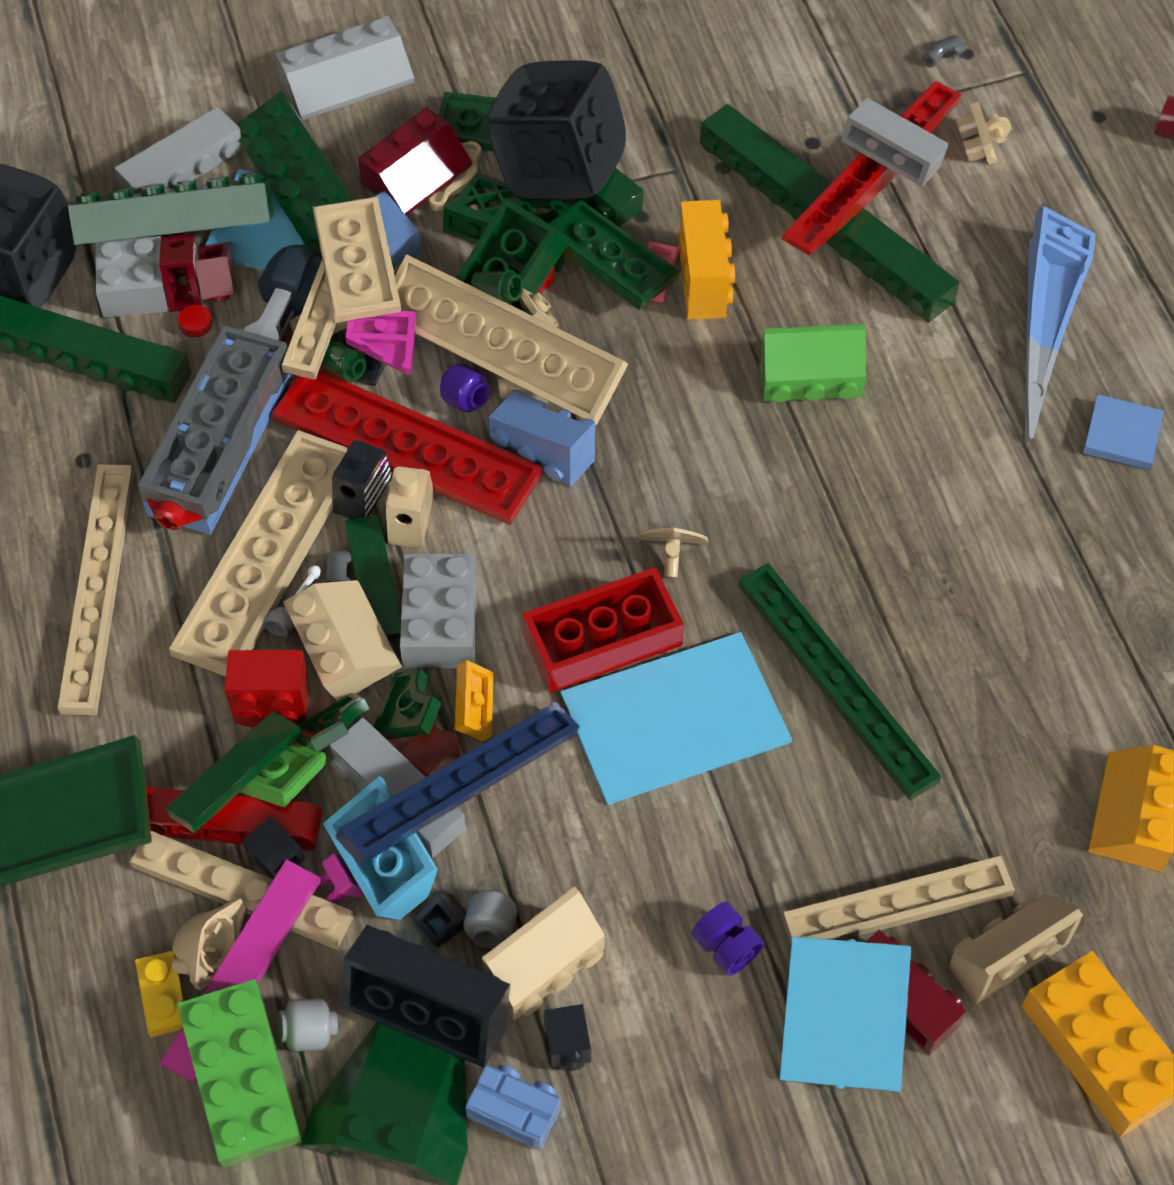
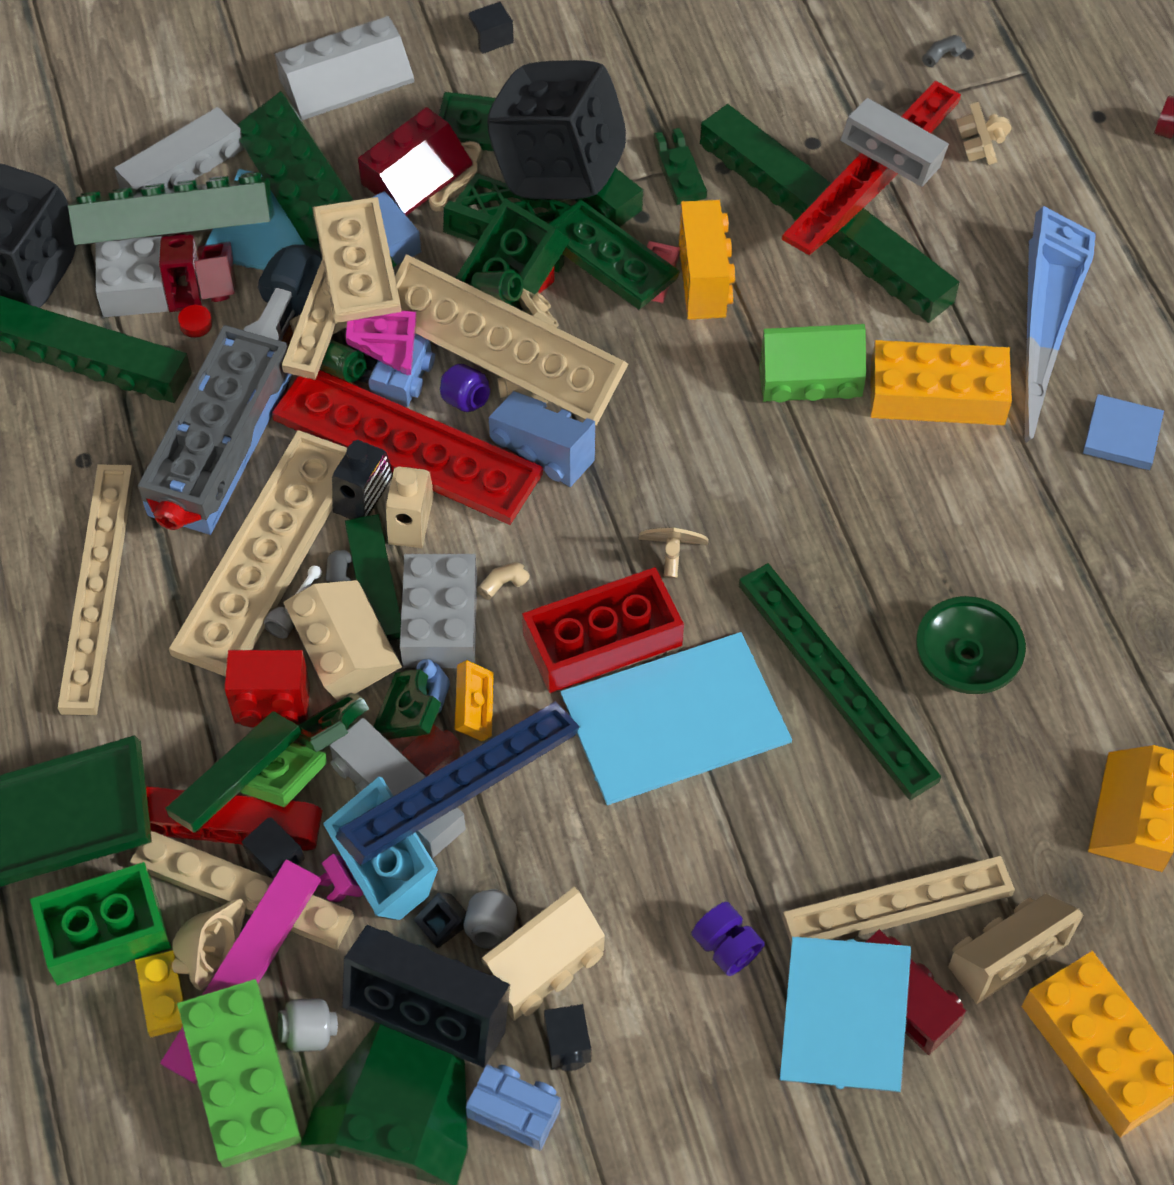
(100, 923): none -> green brick
(396, 385): none -> medium blue brick
(437, 682): none -> medium blue arm
(493, 27): none -> black panel
(500, 575): none -> tan arm
(679, 168): none -> dark green hinge
(940, 382): none -> light orange brick
(975, 629): none -> dark green dish

